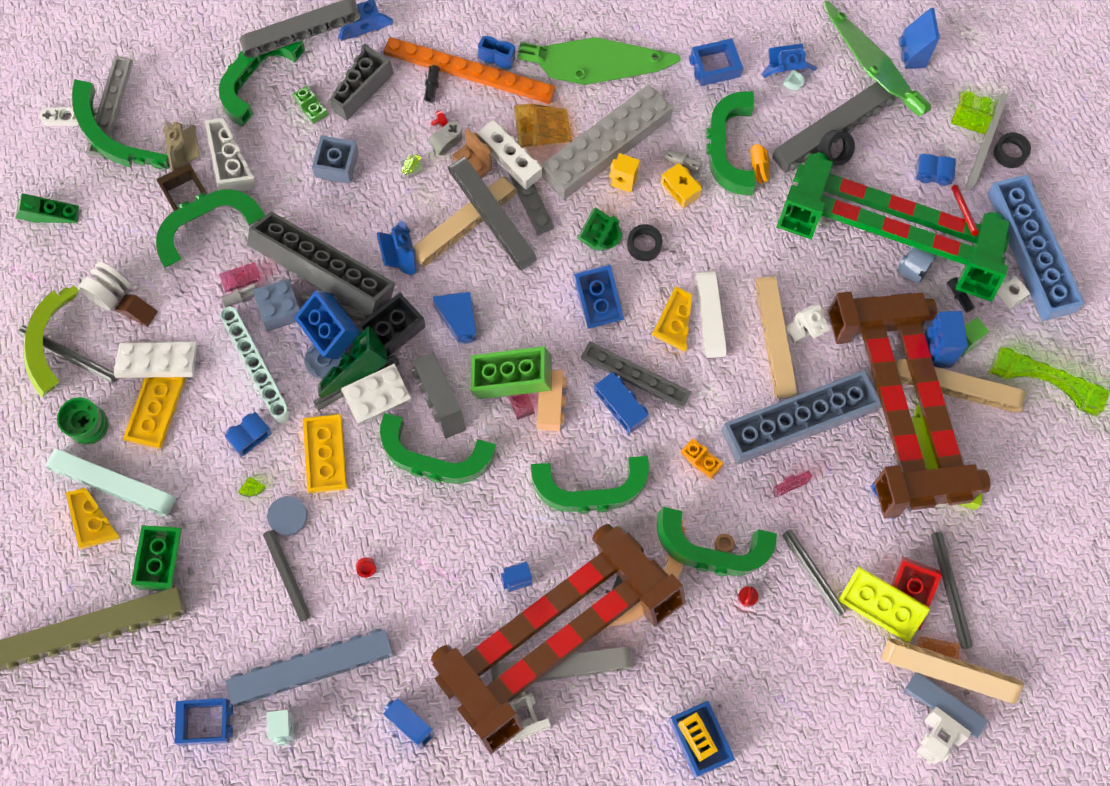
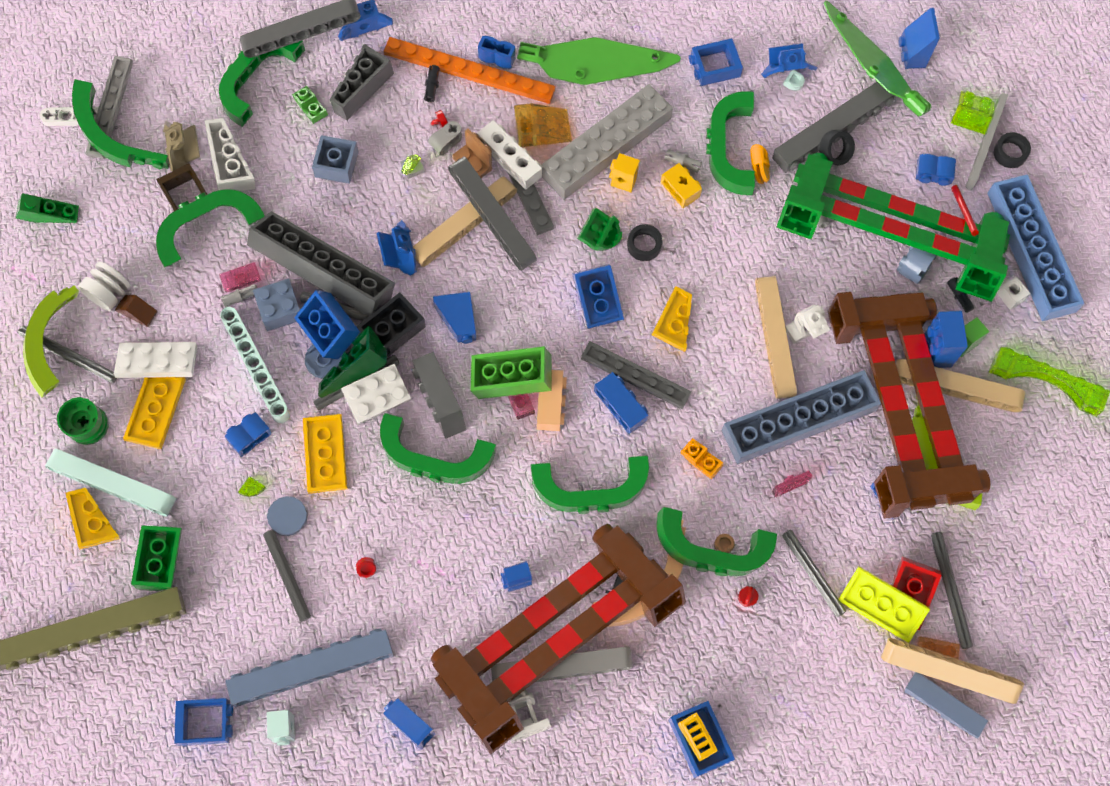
(710, 314): white beam -> none
(932, 746): white tile -> none

